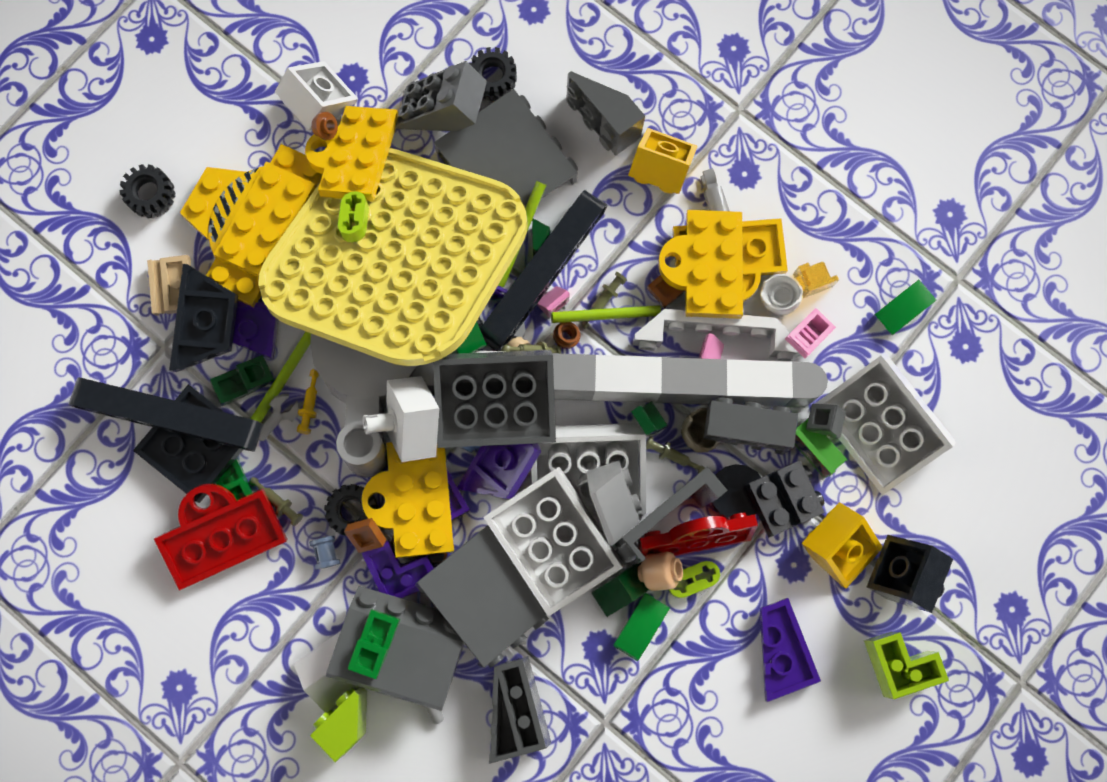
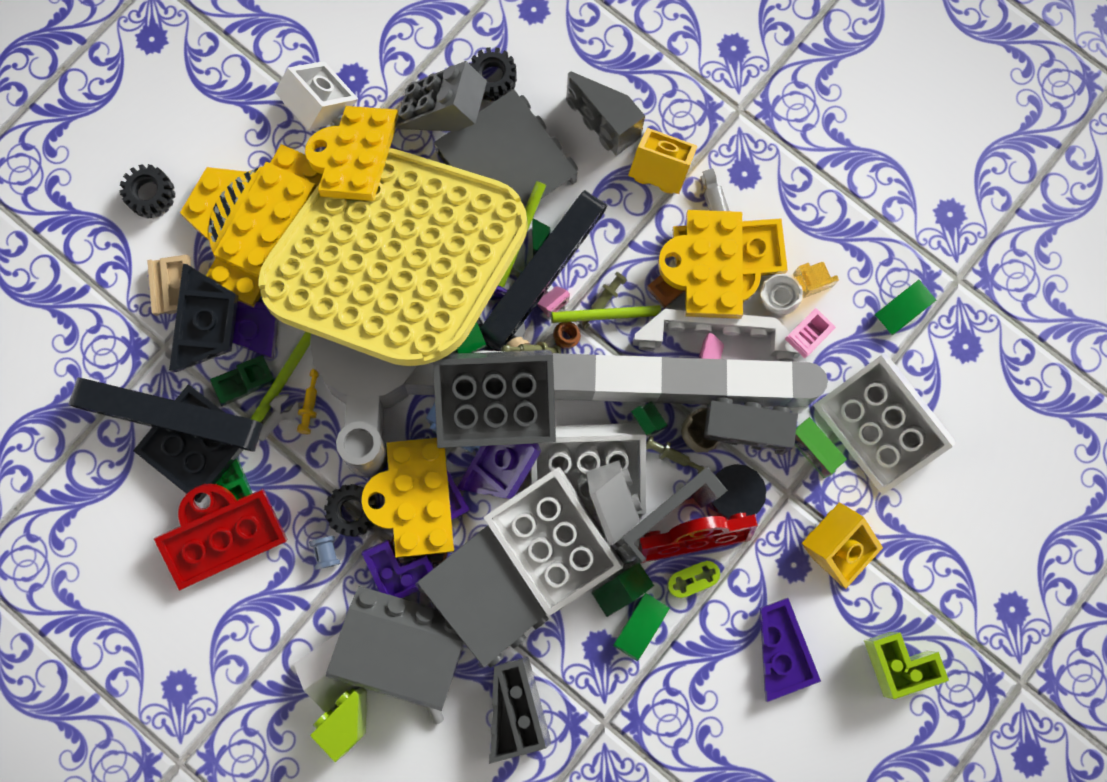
(282, 506): olive piece -> none
(324, 125): dark orange plate -> none
(347, 216): lime beam -> none
(365, 535): dark orange plate -> none
(374, 644): green slope -> none
(409, 419): white brick -> none
(660, 571): light nougat head -> none
(785, 498): black plate -> none
(826, 420): dark grey slope -> none
(910, 573): black brick -> none

